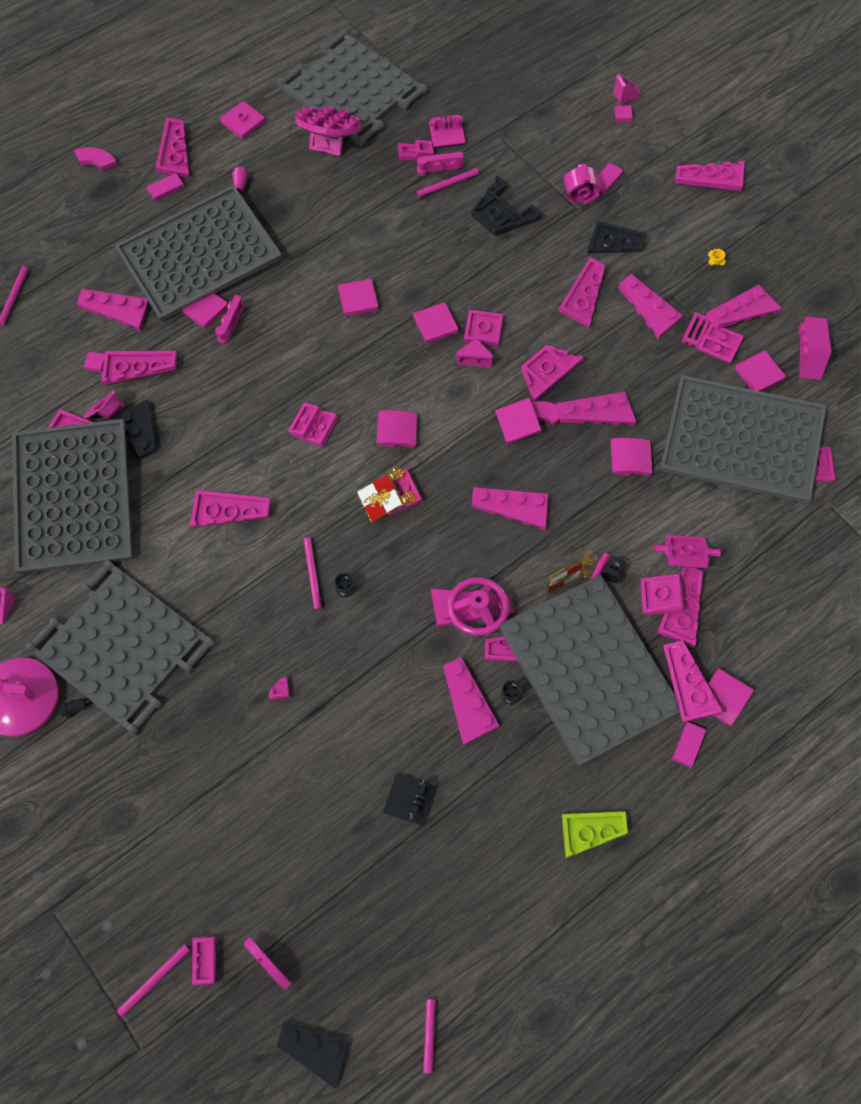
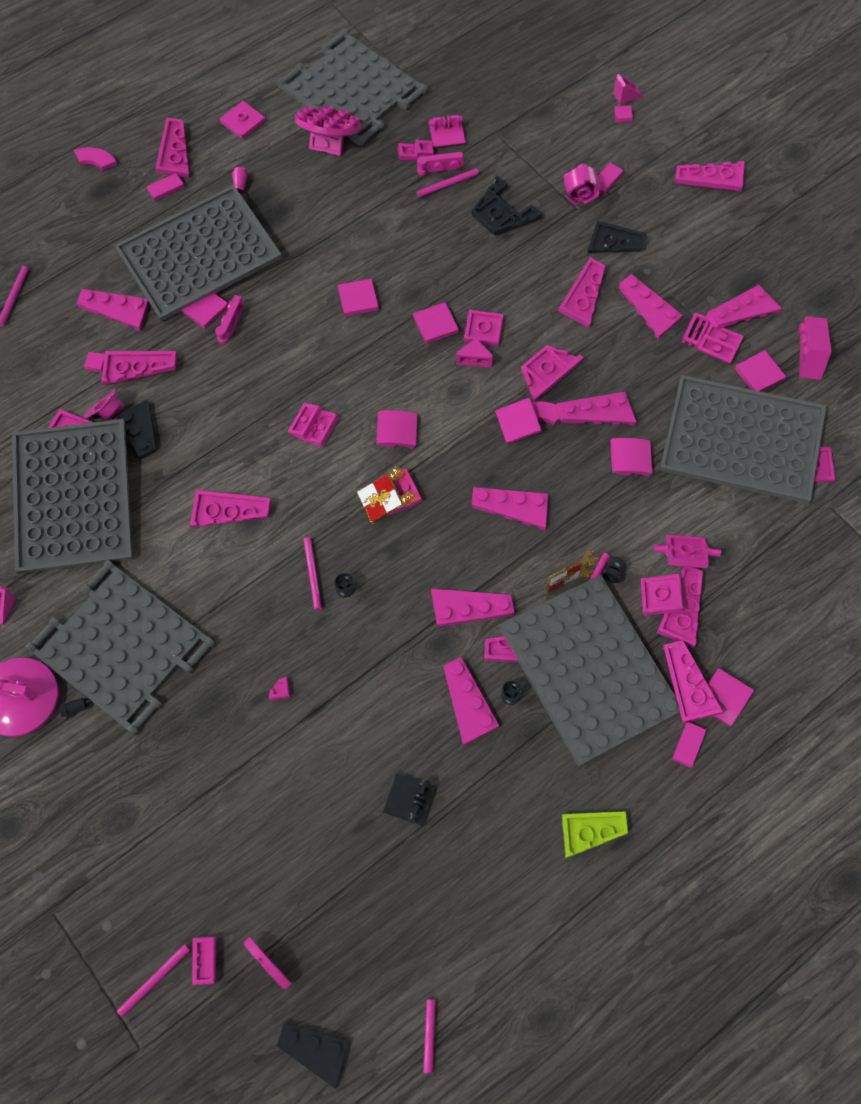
(477, 605): dark pink piece -> none
(717, 257): yellow plate -> none

